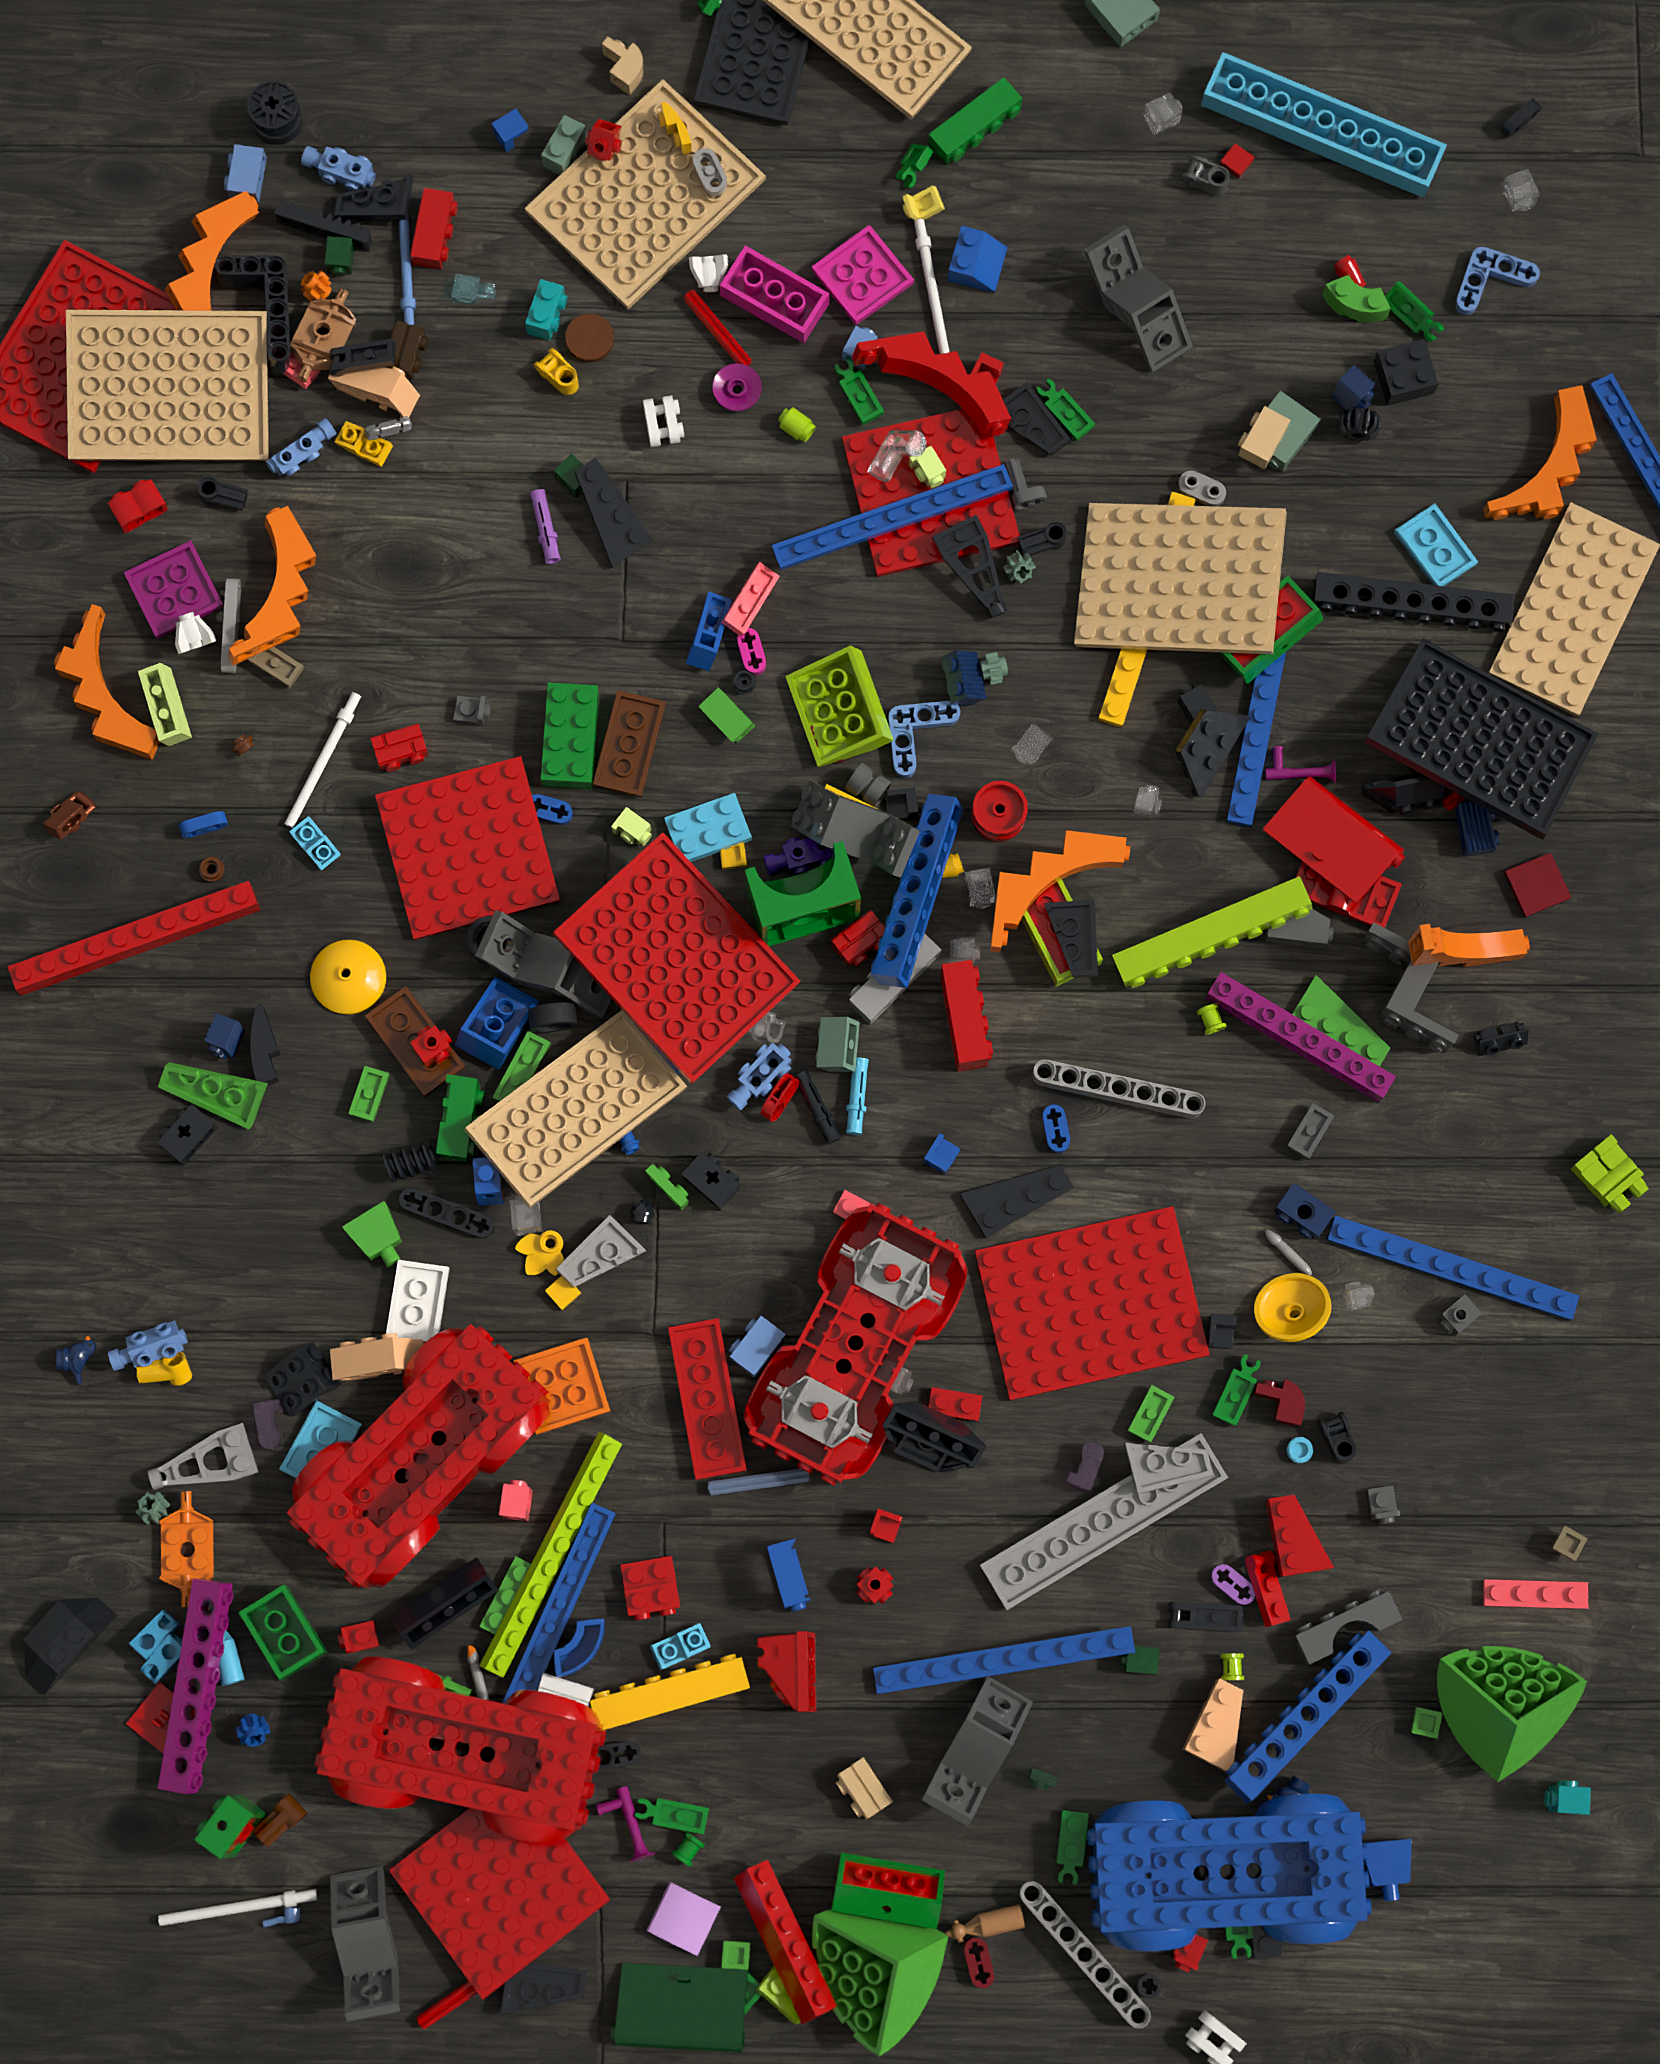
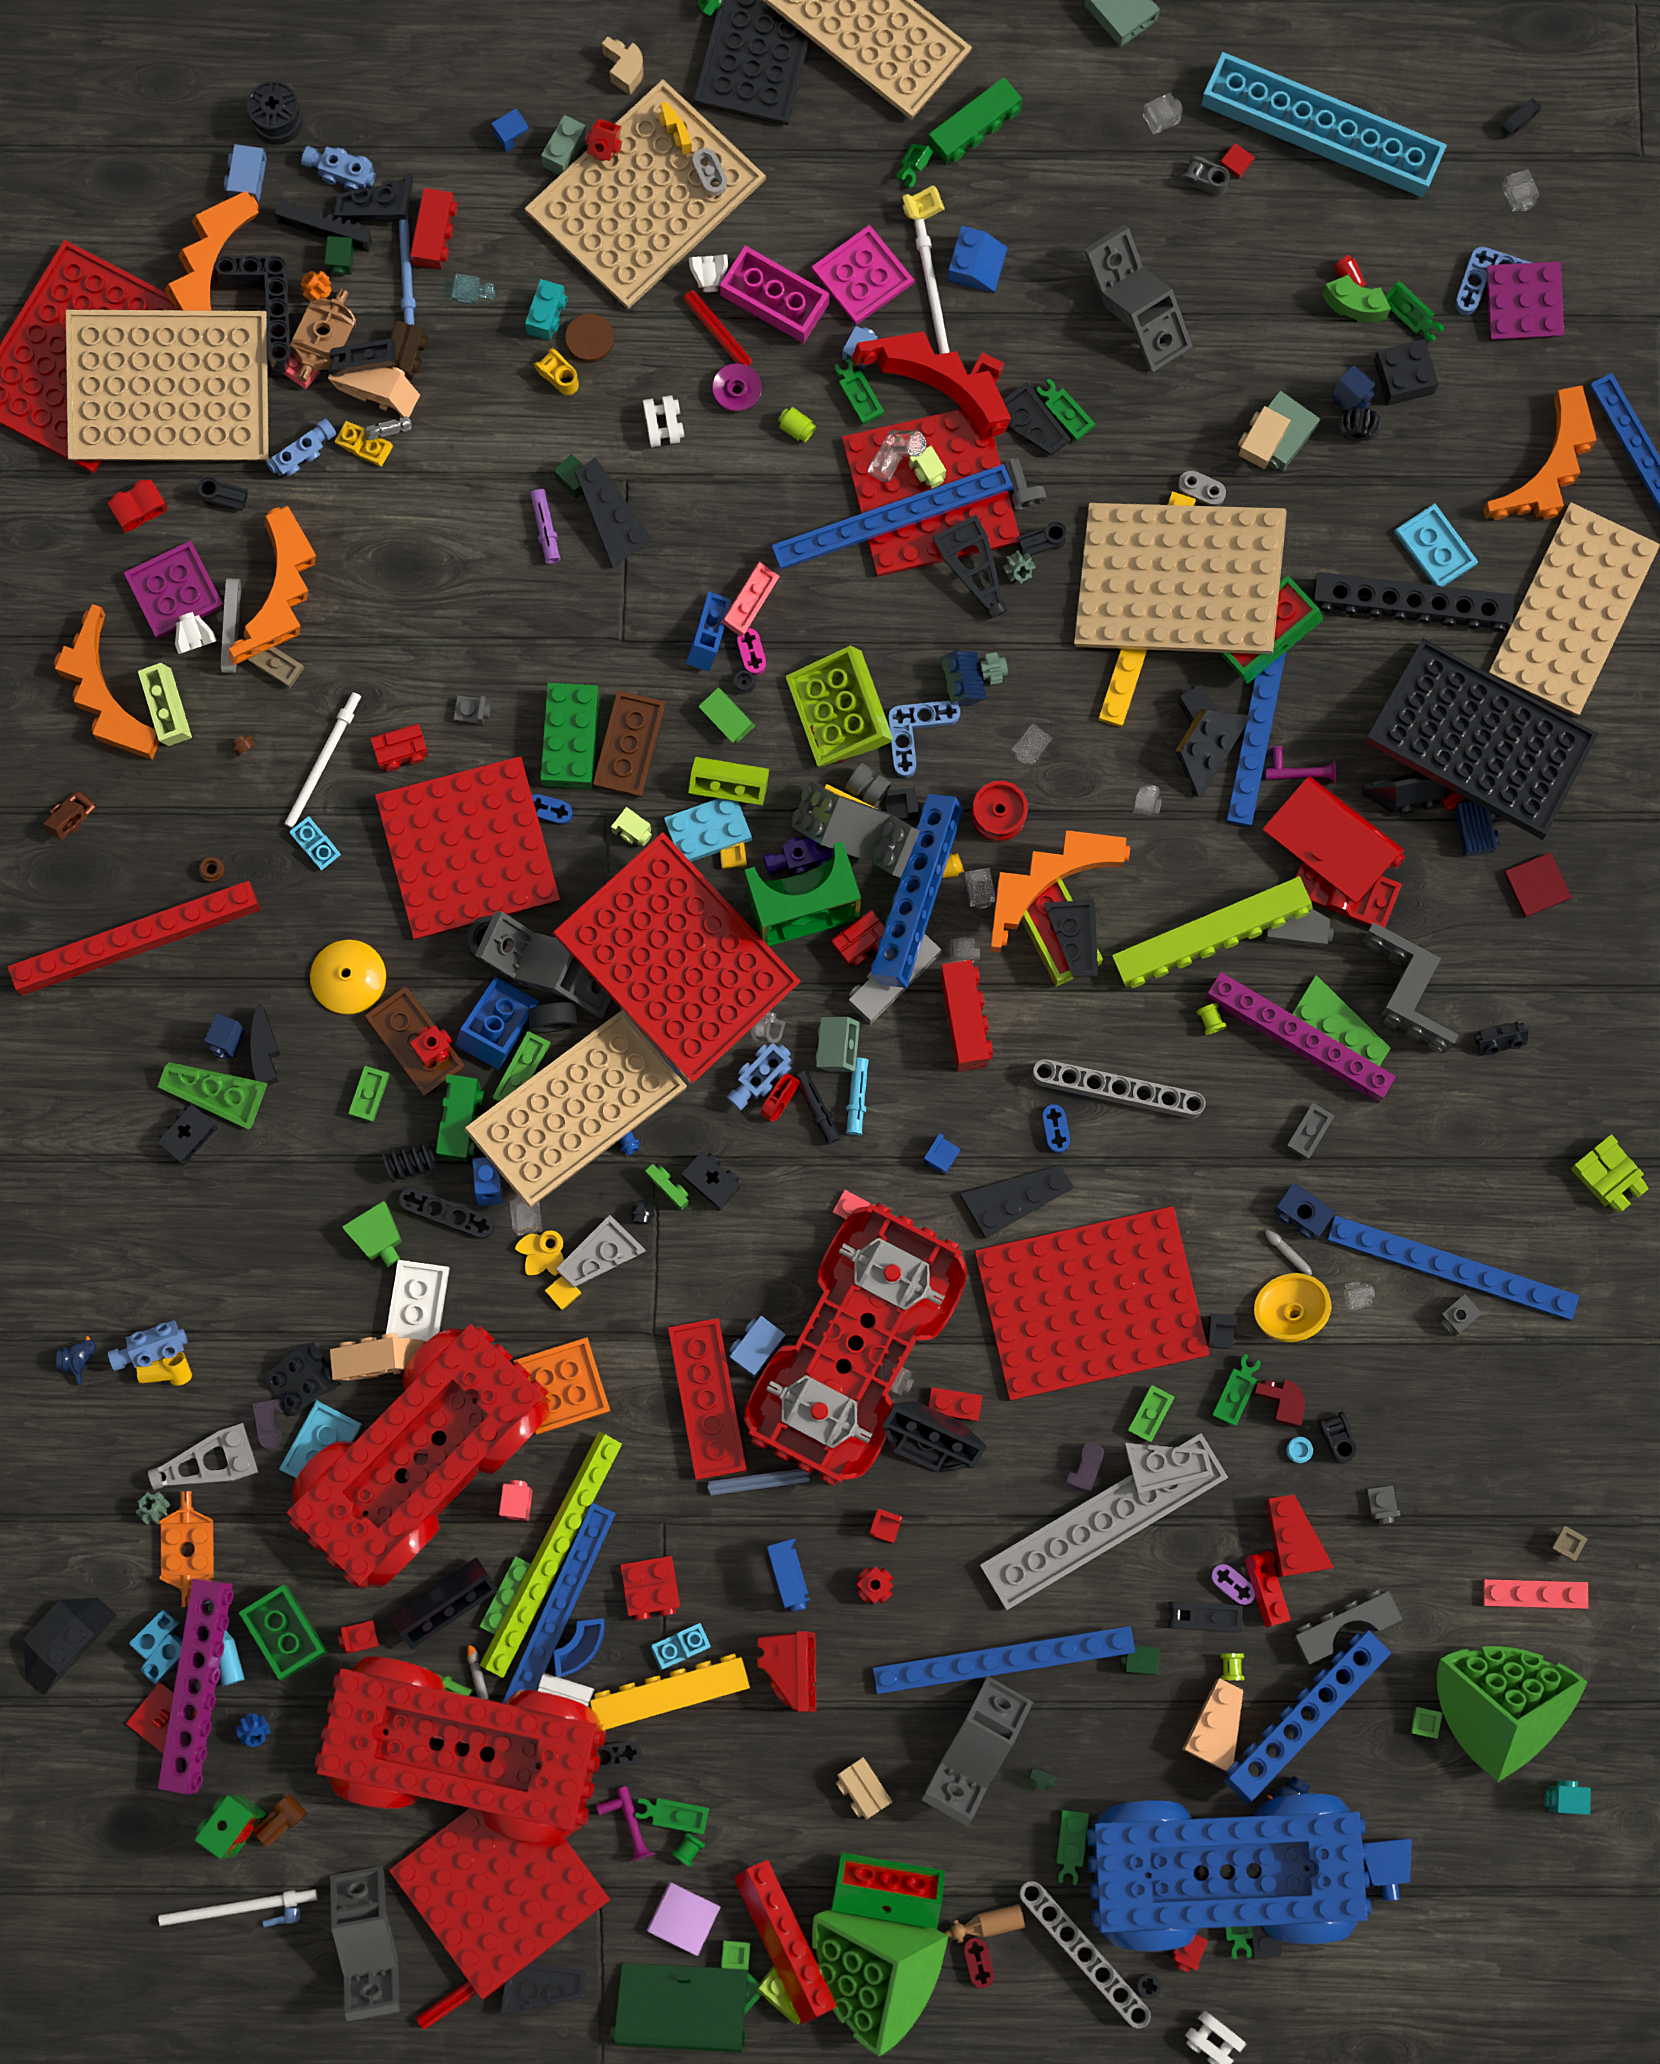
(203, 824): blue beam -> none
(728, 781): none -> lime brick
(1450, 948): orange arch -> none
(1525, 300): none -> magenta plate

